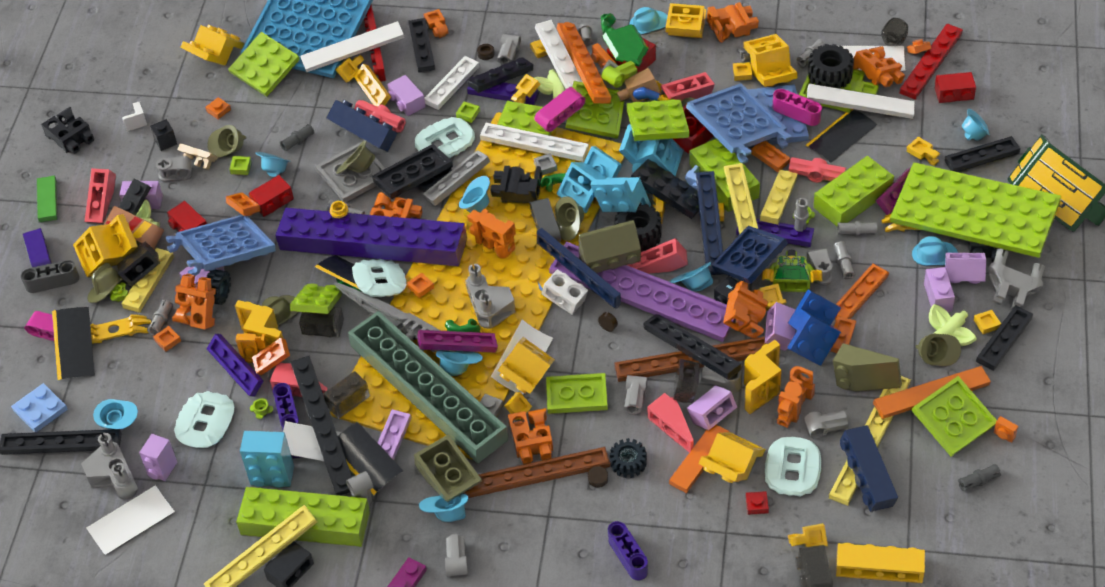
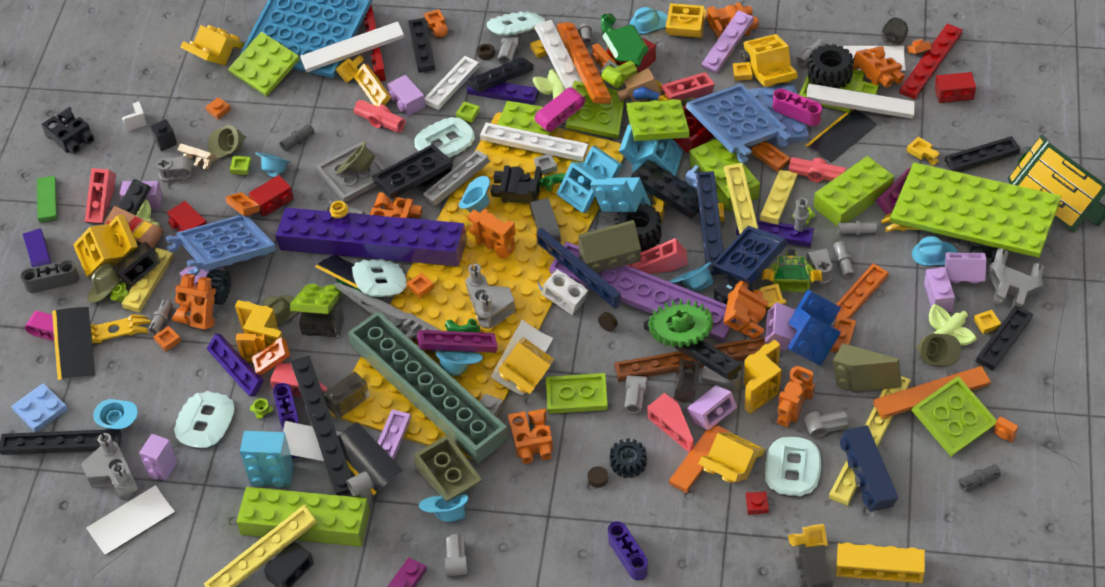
(361, 125): dark blue brick -> none
(514, 23): none -> light aqua piece
(517, 404): yellow plate -> none
(525, 87): yellow plate -> none
(539, 471): dark orange tile -> none
(568, 217): olive piece -> none
(682, 319): none -> bright green gear
(727, 42): none -> lavender plate
(974, 126): medium azure piece -> none

